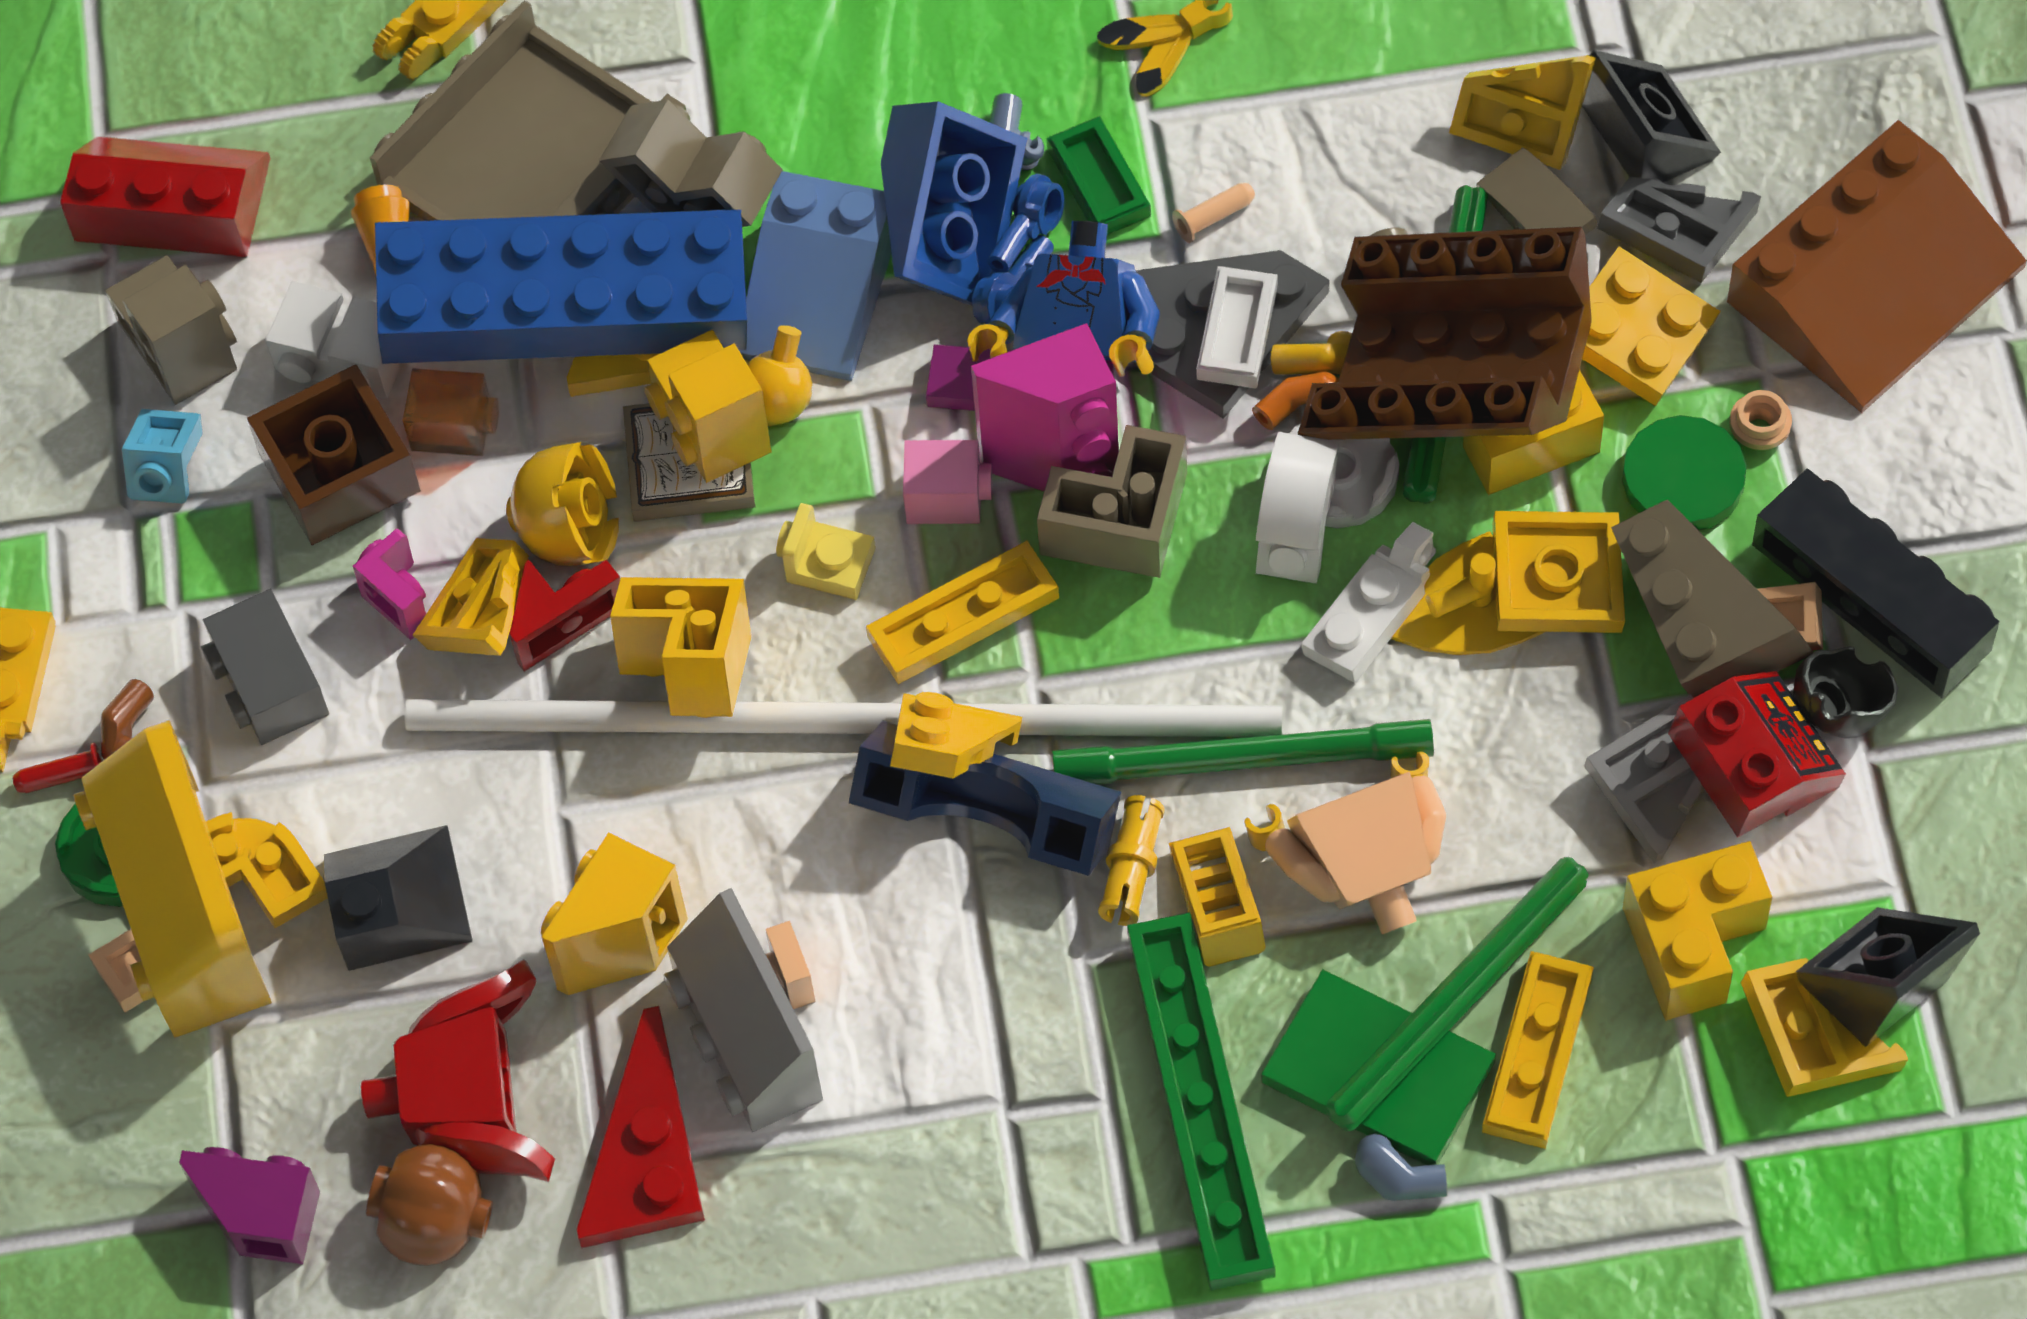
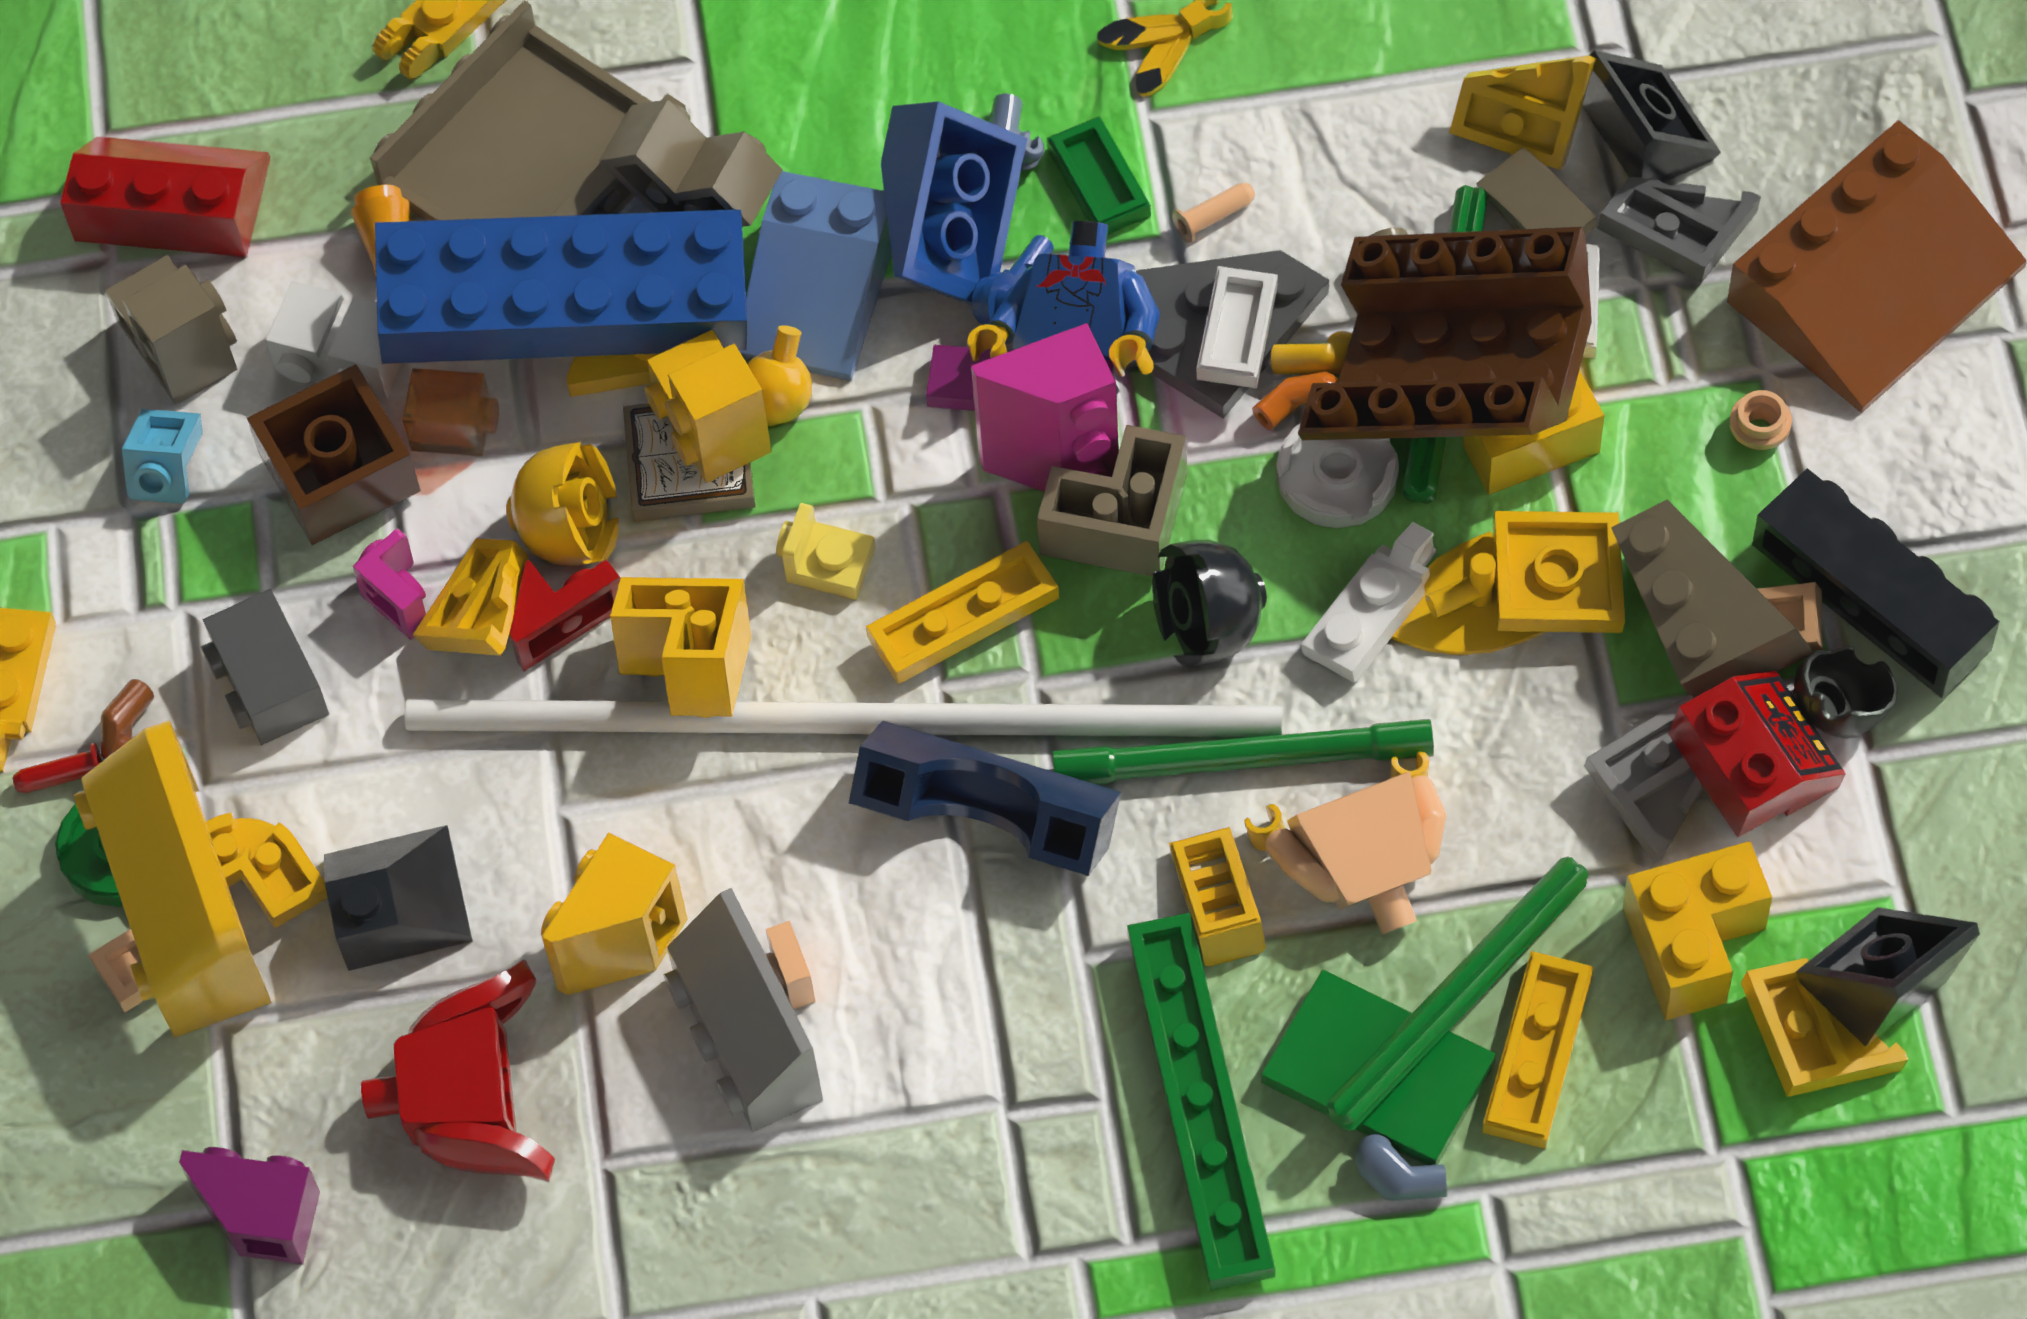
(428, 1205): dark orange plant -> none
(645, 1162): red wing -> none
(944, 481): bright pink brick -> none
(946, 736): yellow wing -> none
(1037, 211): blue plate -> none
(1131, 860): yellow pin -> none
(1207, 600): none -> black cylinder
(1295, 507): white brick -> none
(1643, 325): yellow plate -> none
(1689, 465): green tile -> none

